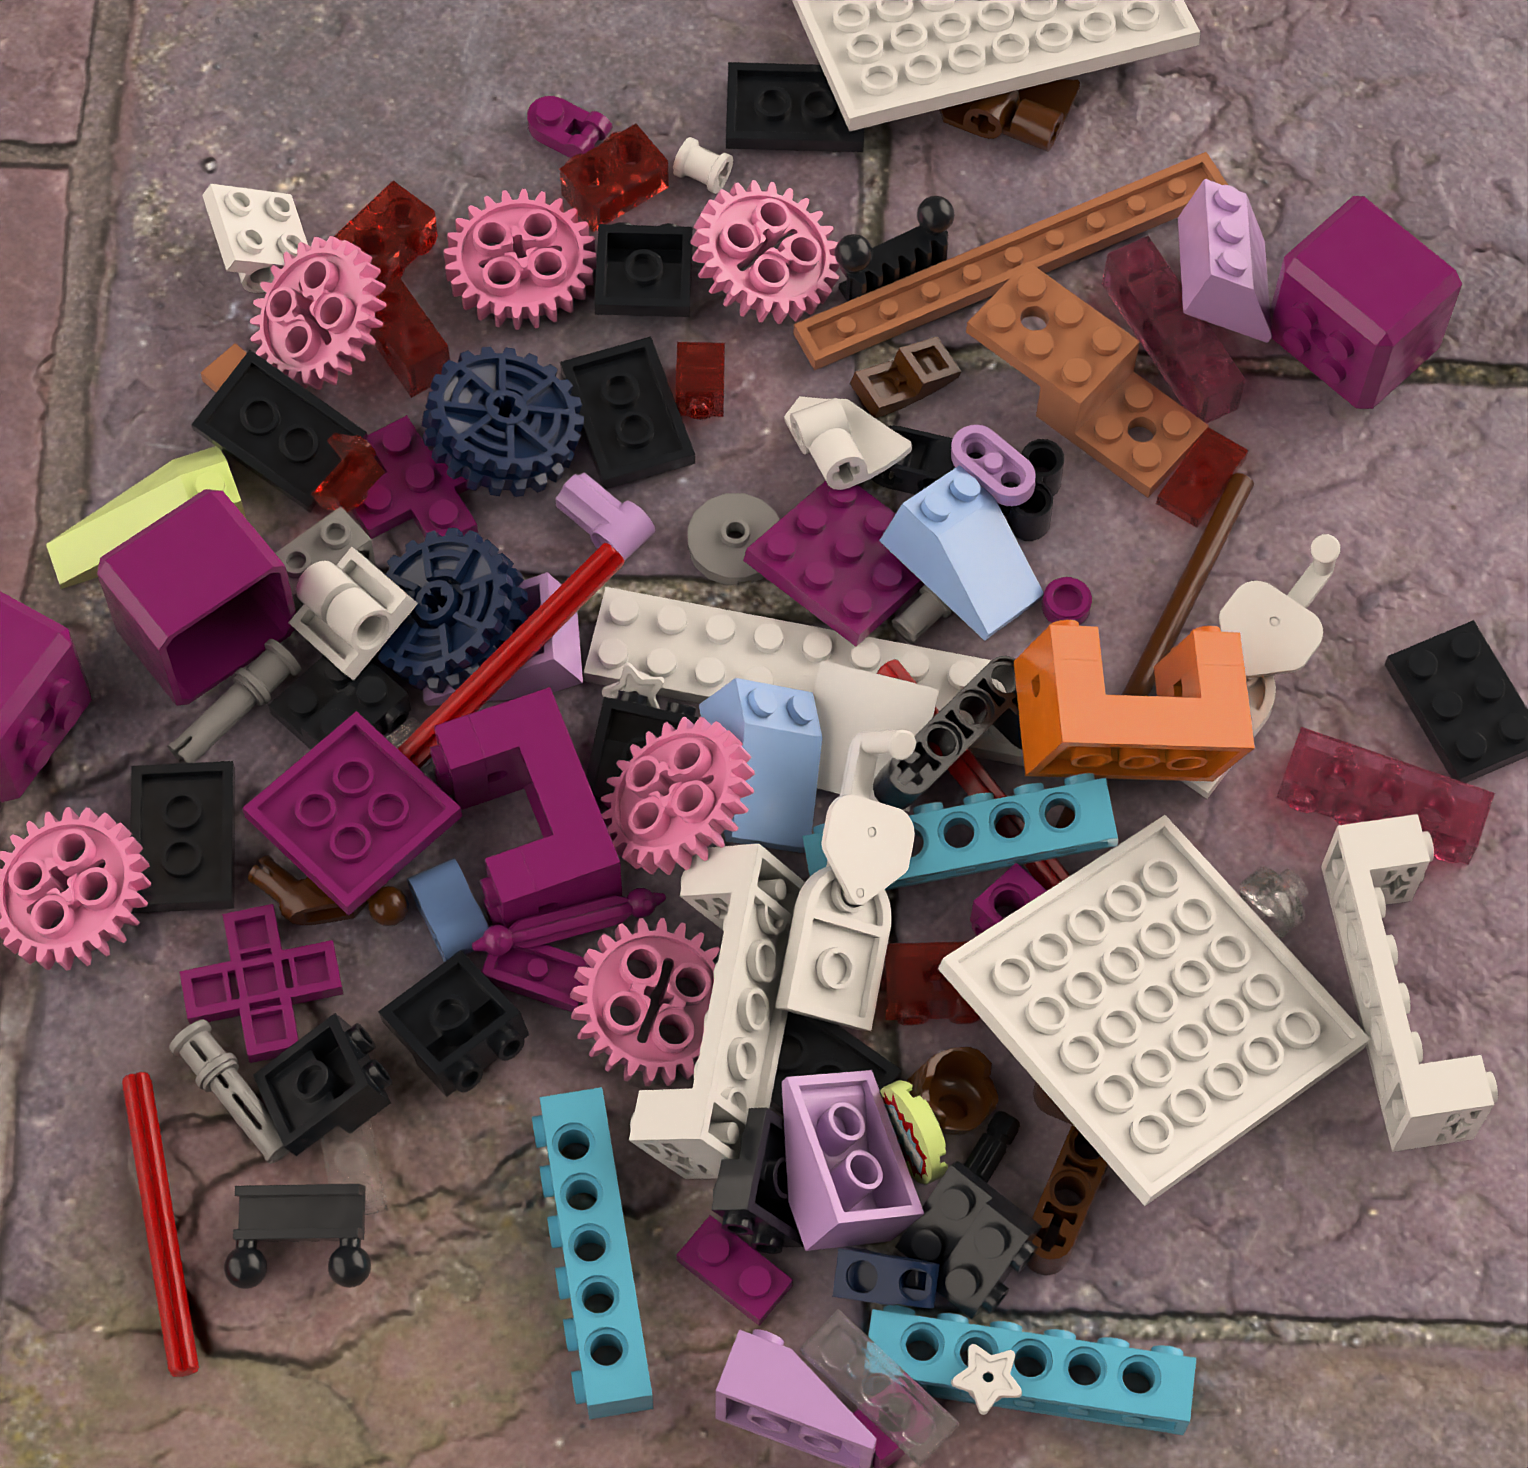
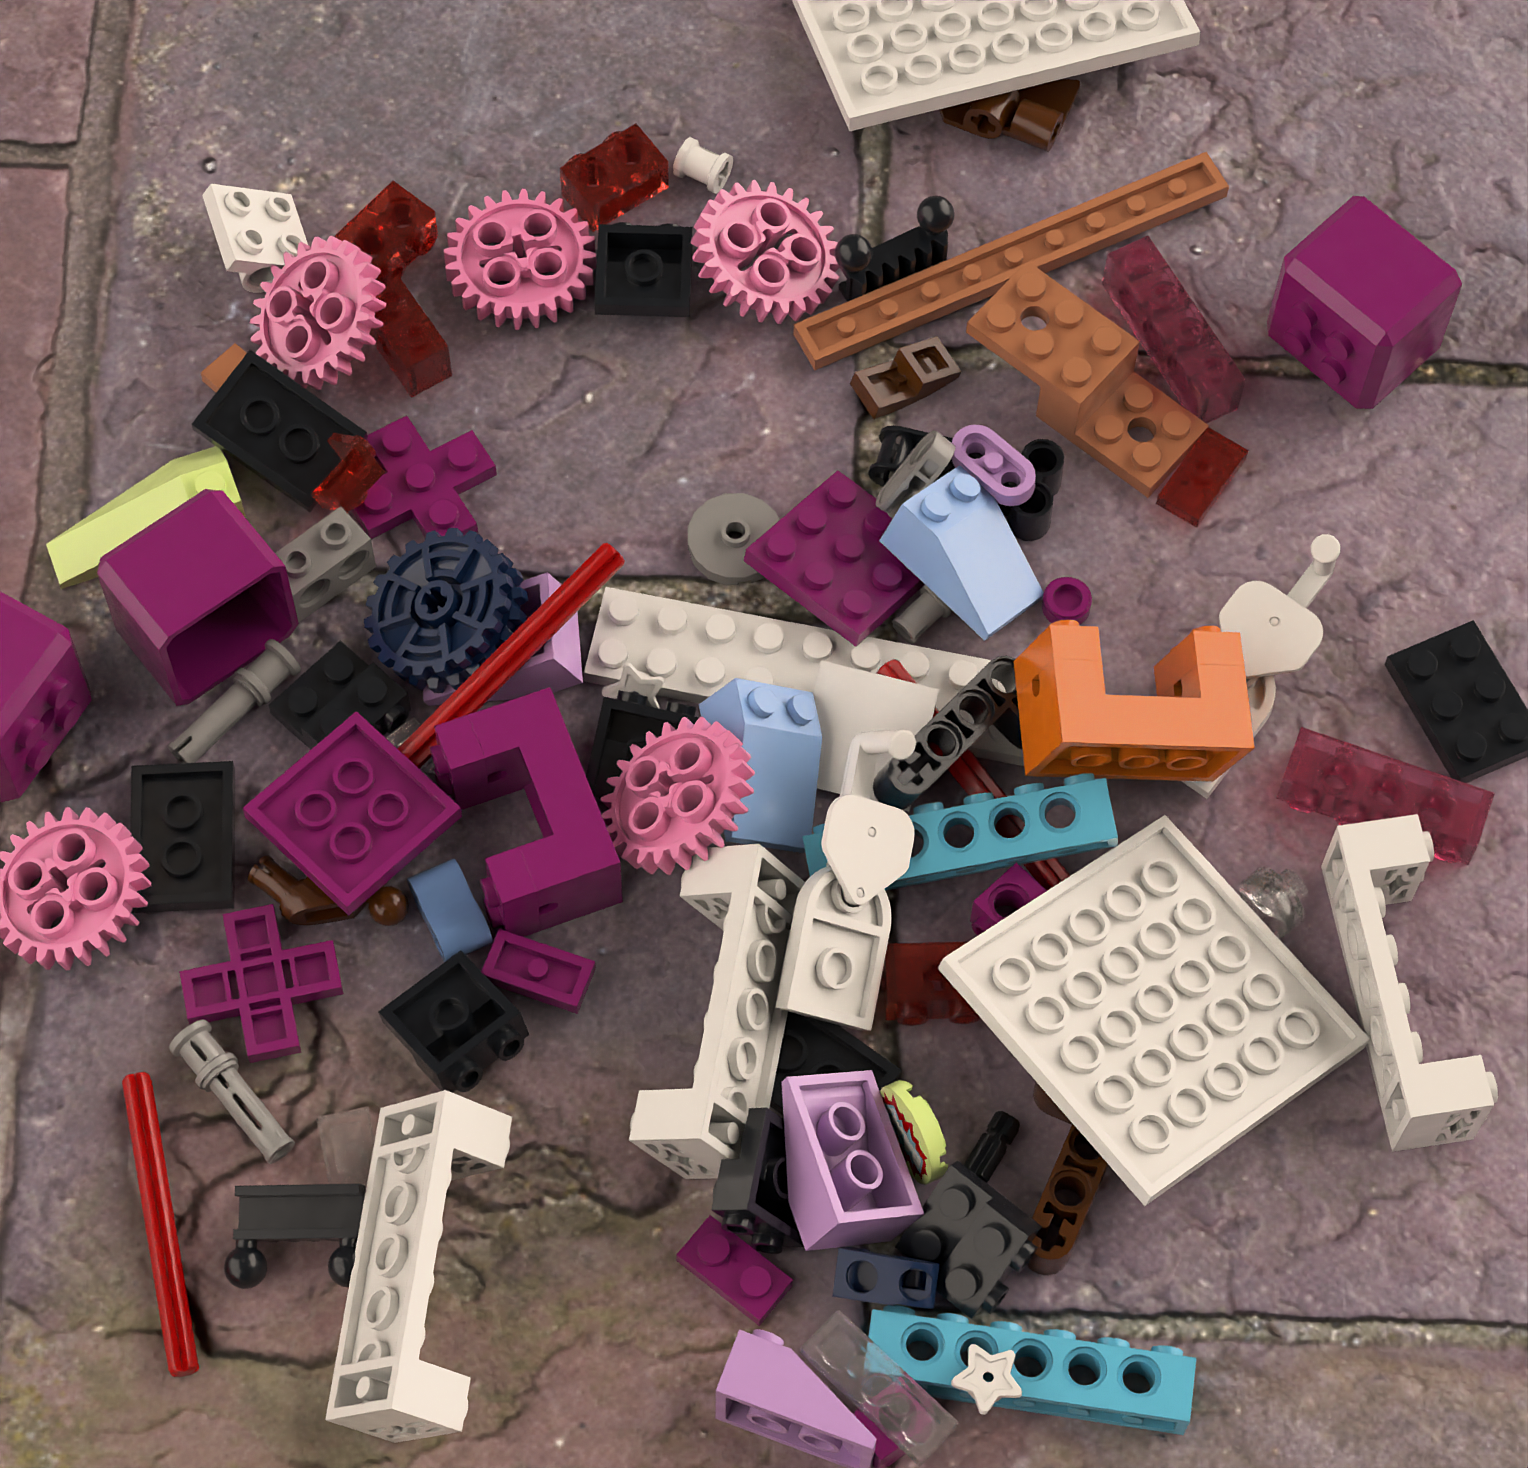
(323, 1084): black plate -> none
(349, 610): white plate -> none
(377, 1369): none -> white plate
(502, 421): dark blue piece -> none
(554, 119): magenta plate -> none
(568, 921): magenta wheel -> none
(603, 516): lavender piece -> none
(612, 985): bright pink gear -> none
(625, 1384): medium azure brick -> none
(628, 413): black plate -> none
(700, 379): clear red brick -> none
(785, 110): black plate -> none
(844, 440): white panel -> none
(916, 472): none -> light grey piece
(956, 1088): reddish brown hair -> none
(1184, 595): reddish brown piece -> none
(1224, 261): lavender slope -> none

